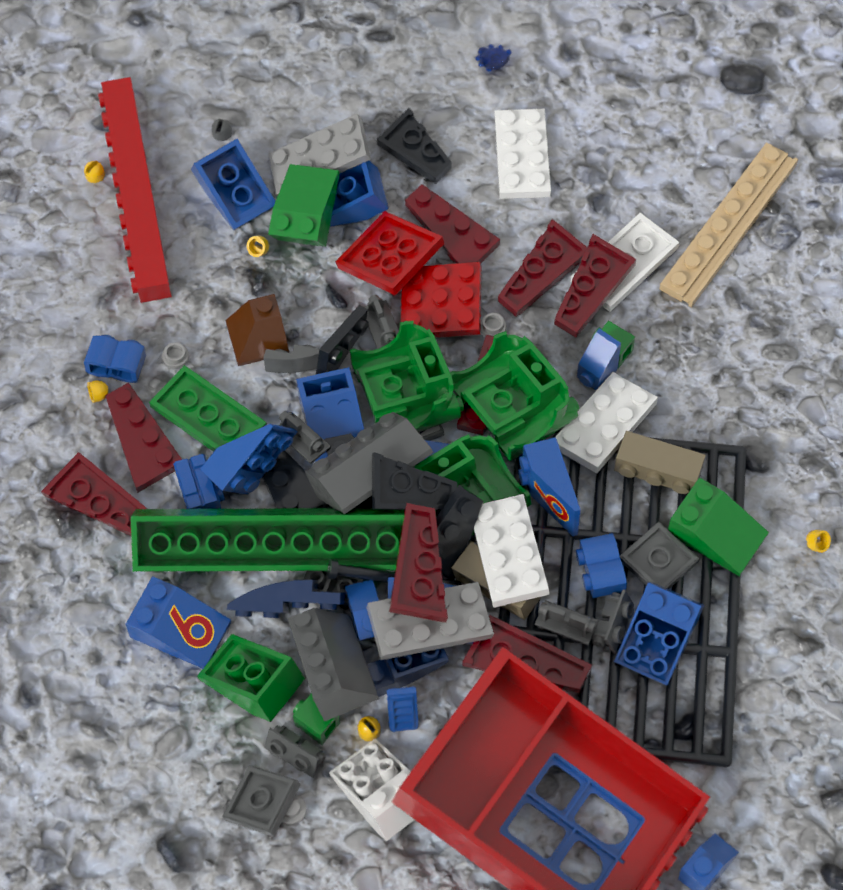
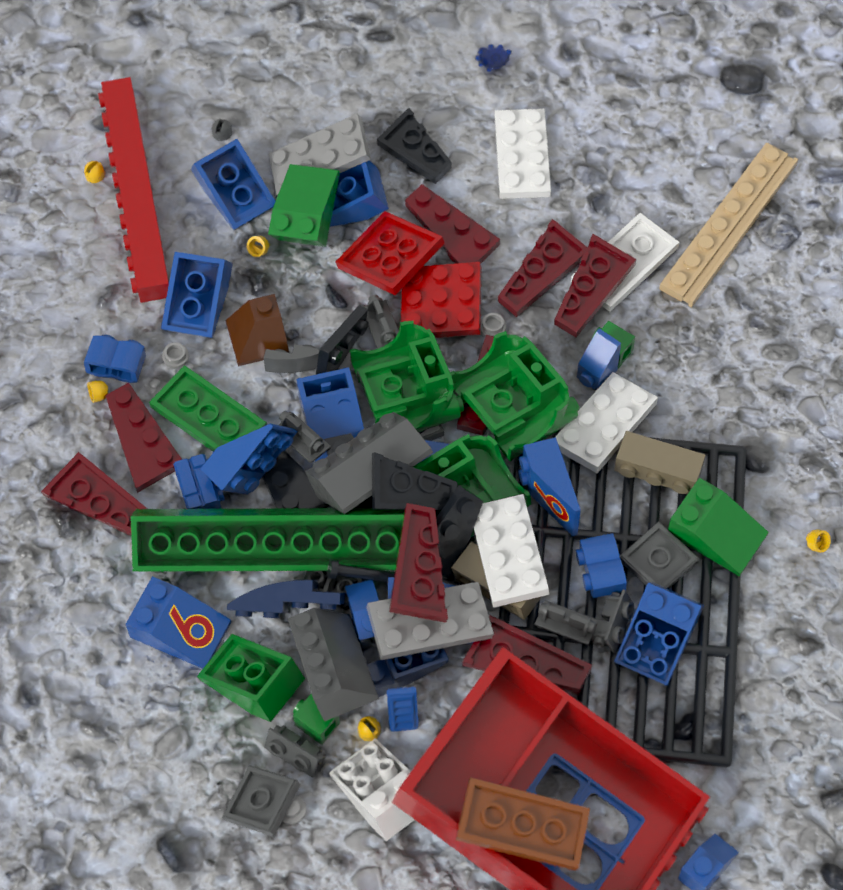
(196, 294): none -> blue slope
(523, 824): none -> dark orange plate

